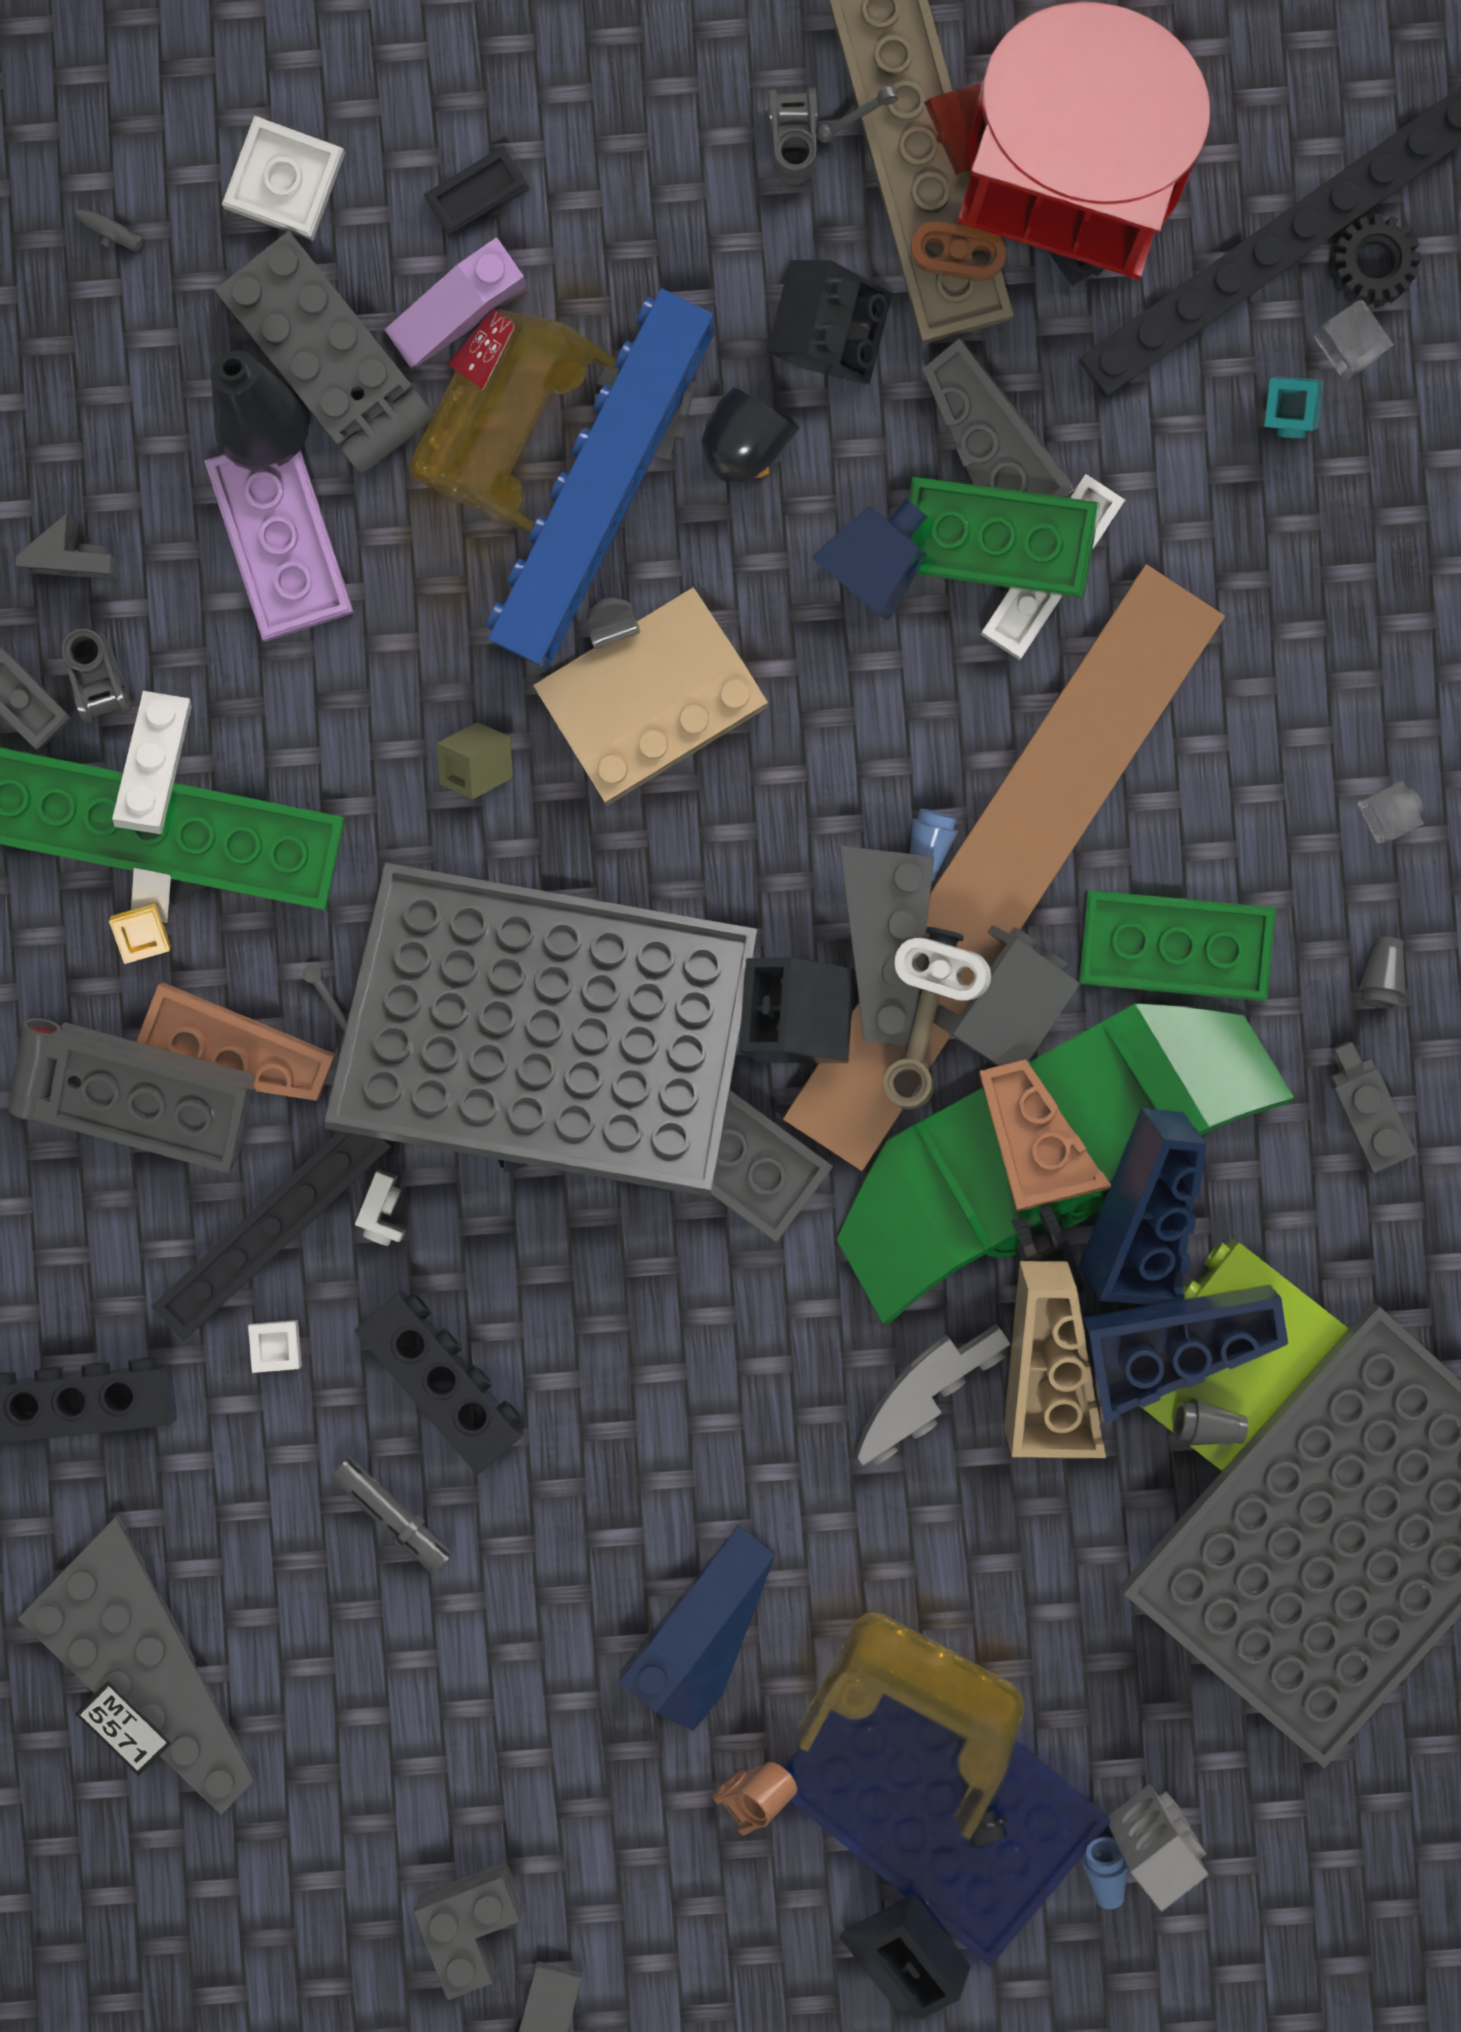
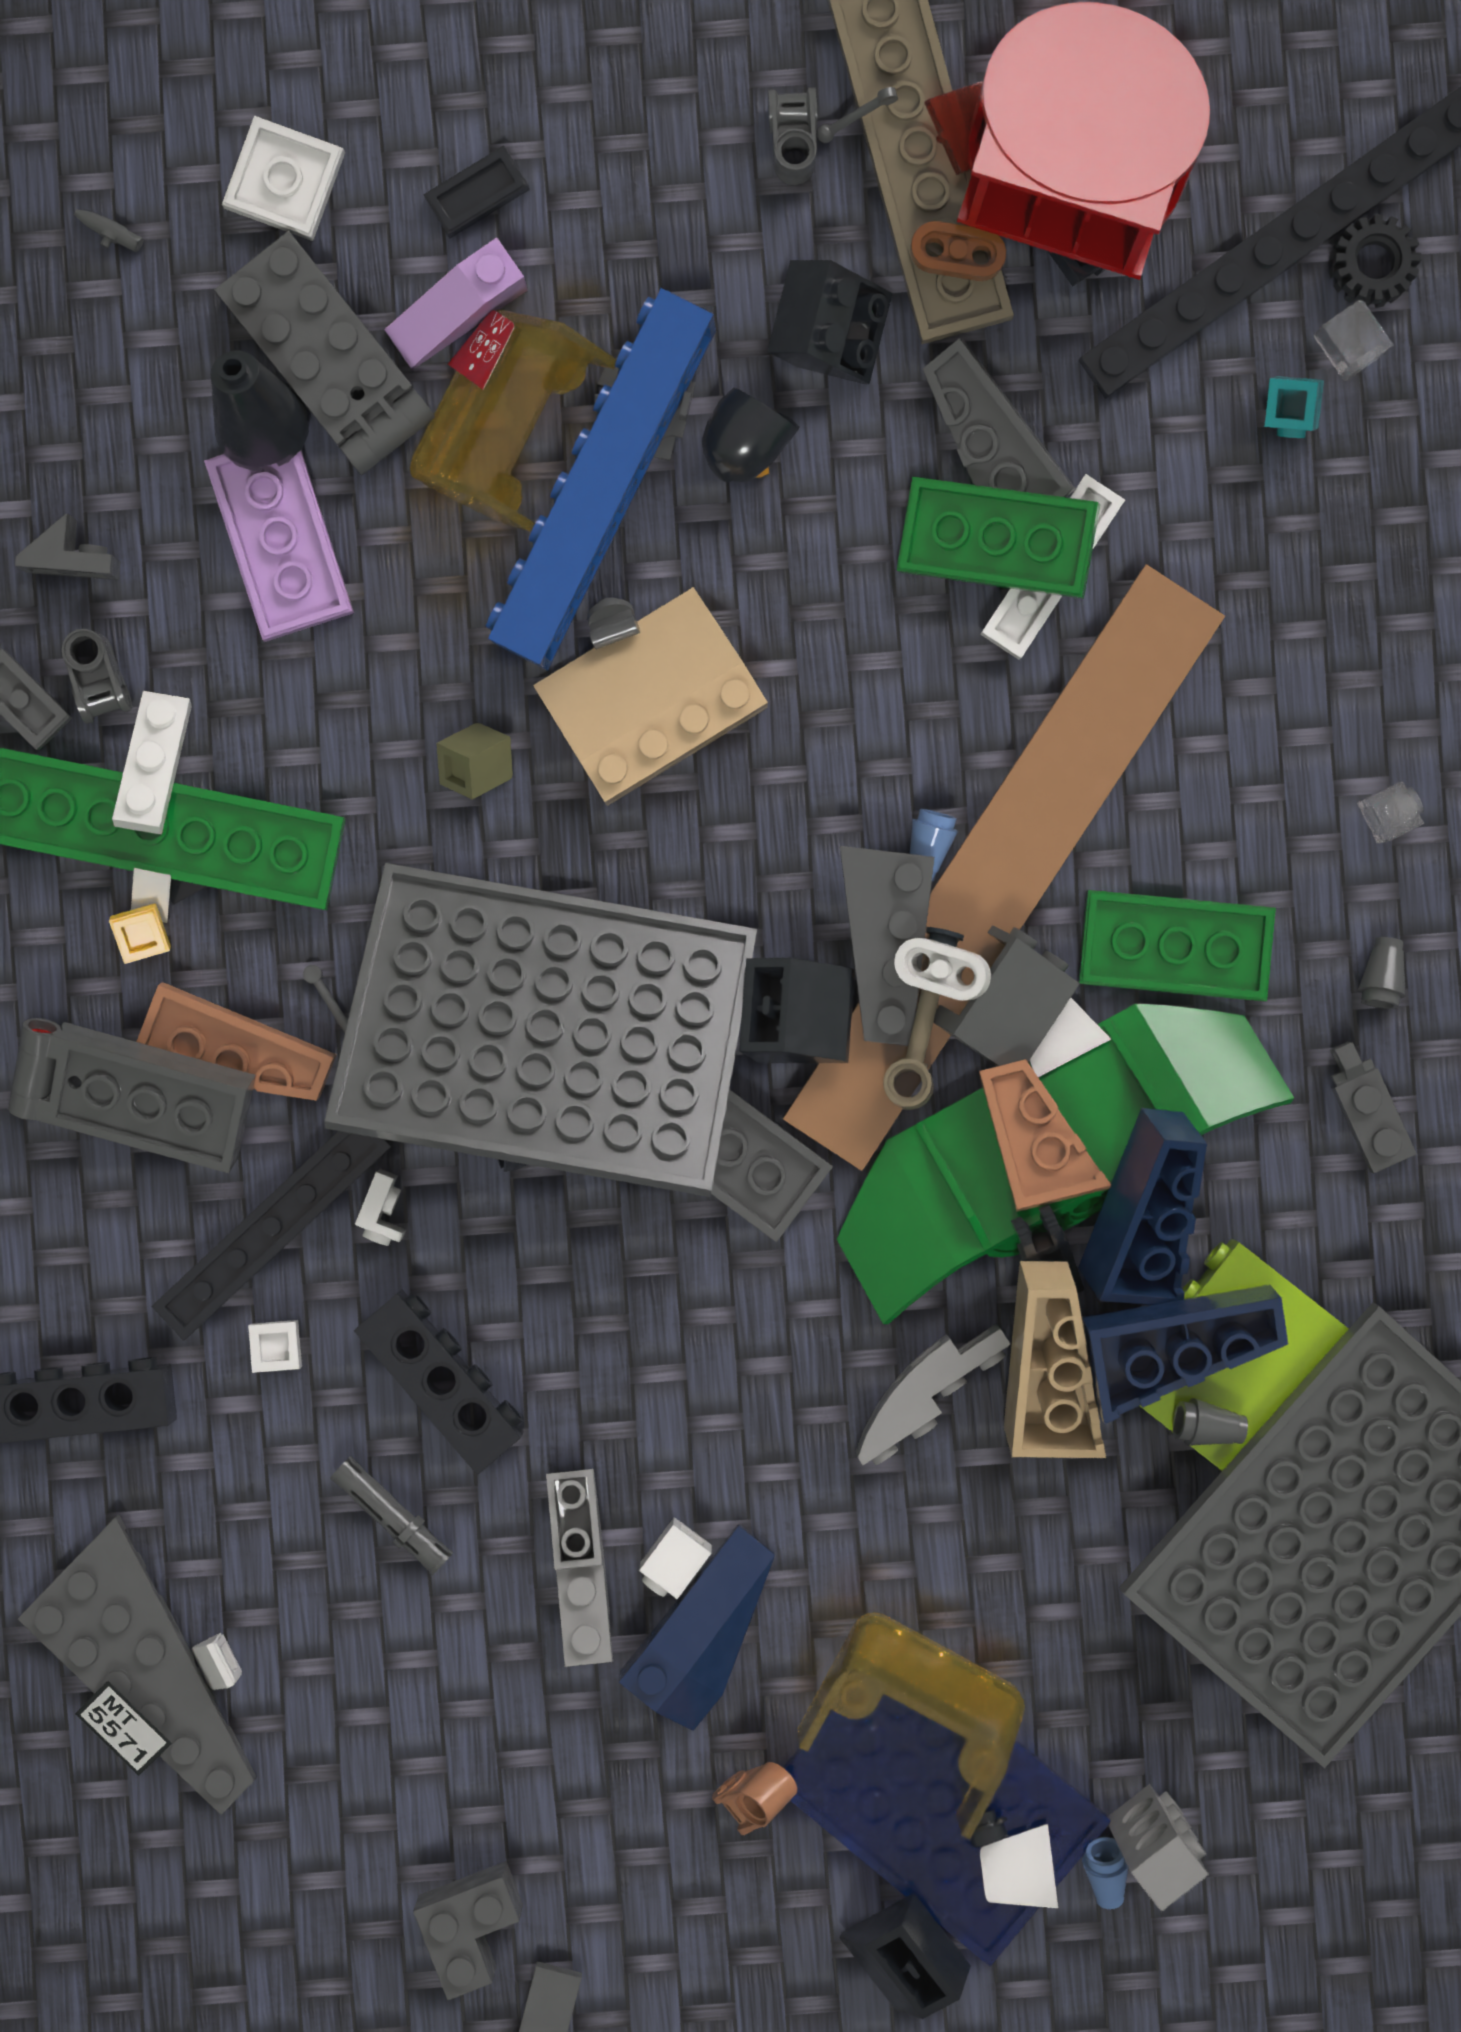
(217, 1662): none -> white slope
(579, 1567): none -> light grey slope
(674, 1559): none -> white brick
(876, 556): dark blue torso -> none
(1020, 1870): none -> white sticker
(1067, 1039): none -> white sticker

